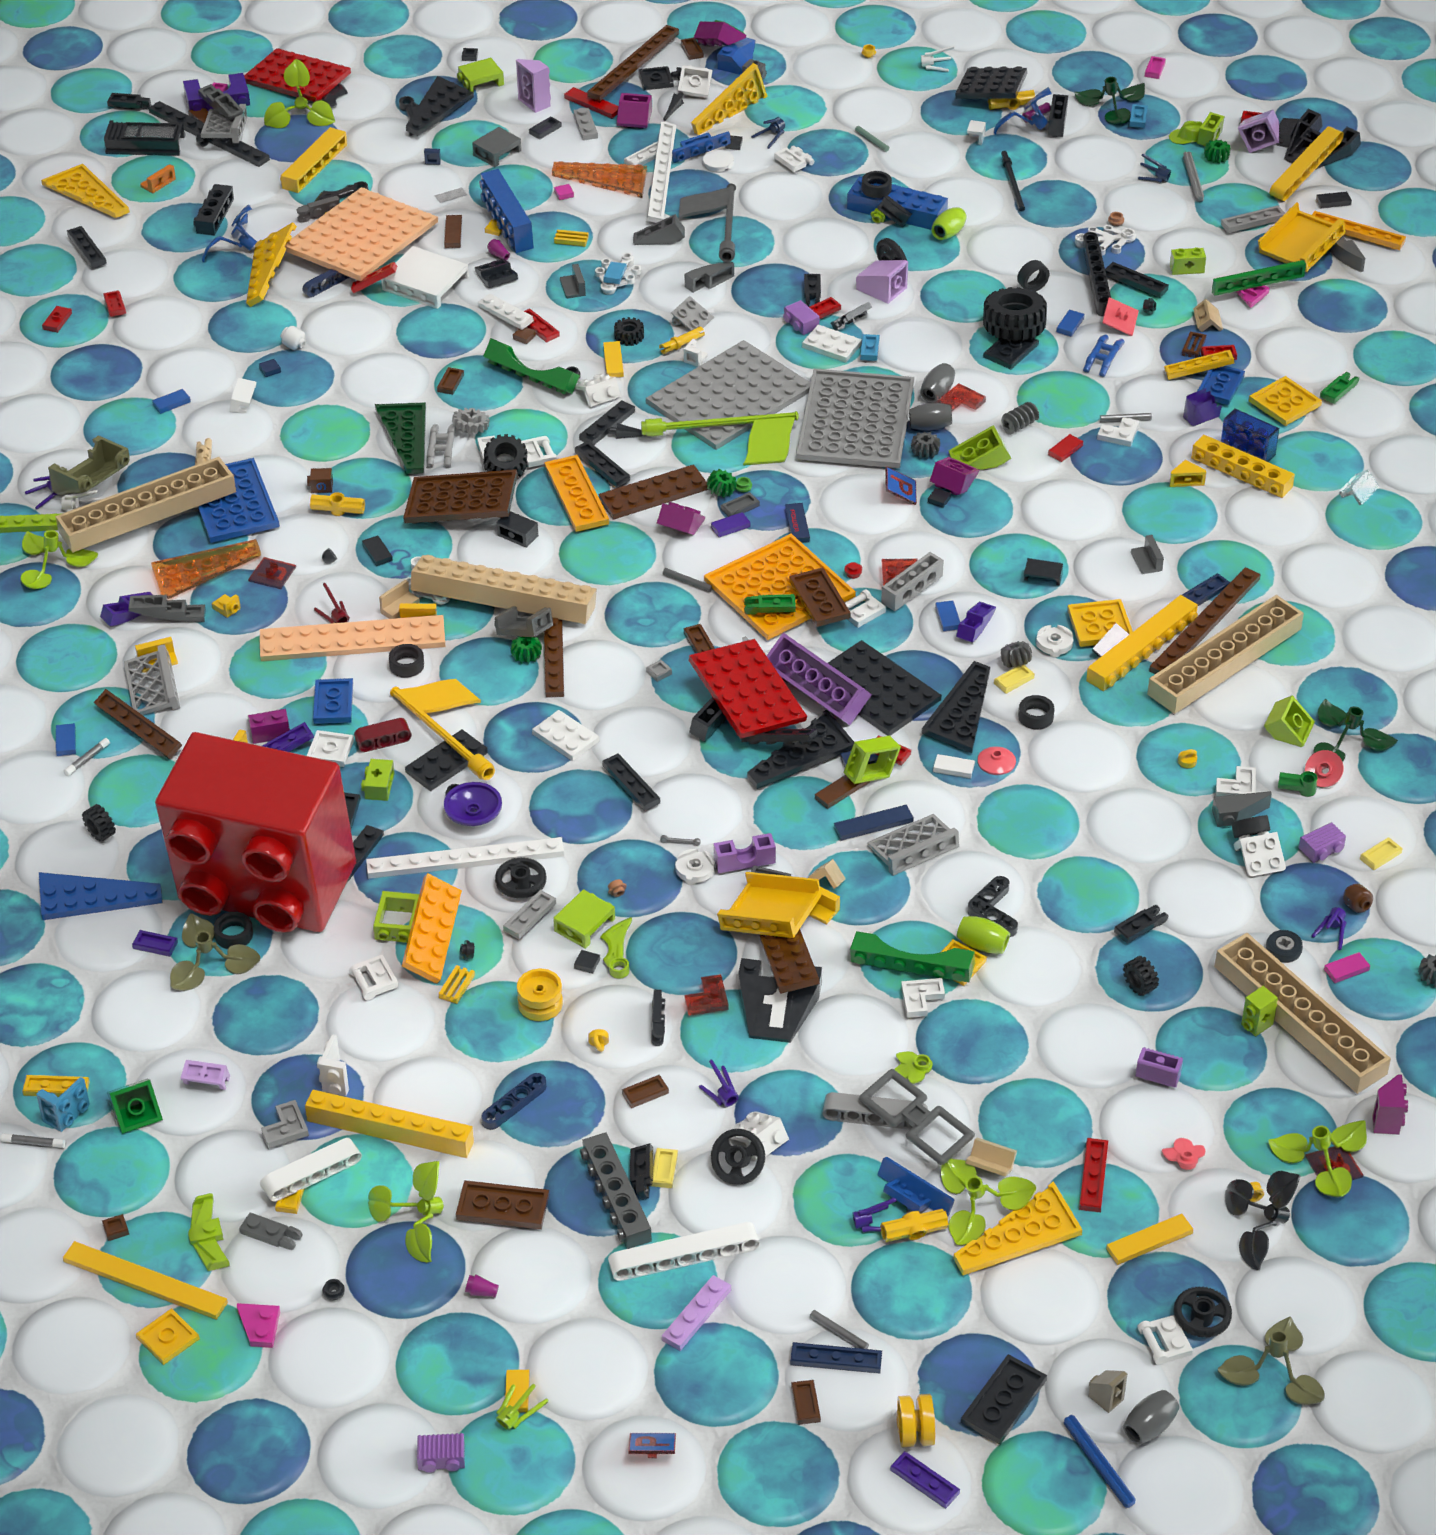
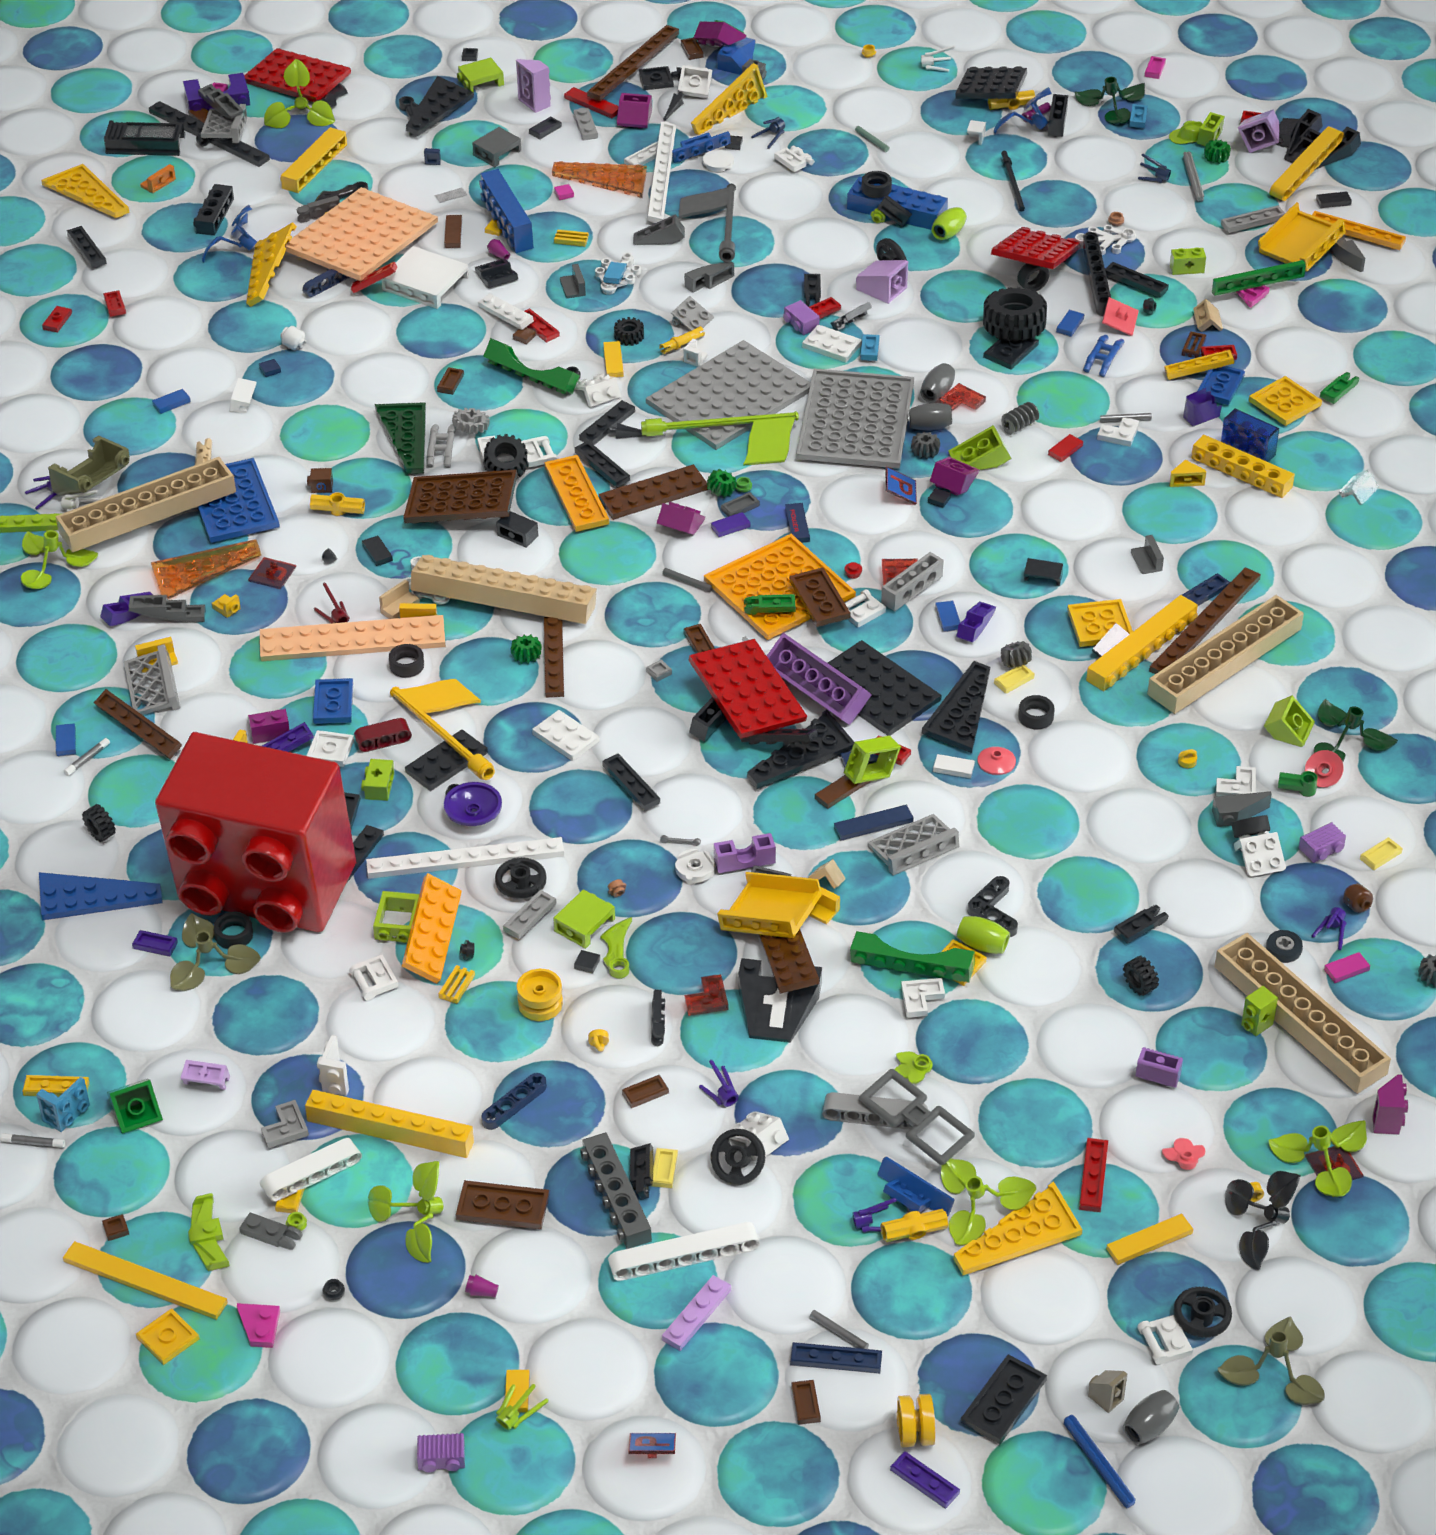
(128, 101): black hinge -> none
(297, 1217): none -> lime plate
(511, 624): dark grey panel -> none
(992, 1157): tan panel -> none
(1036, 248): none -> red plate
(1055, 648): white plate -> none

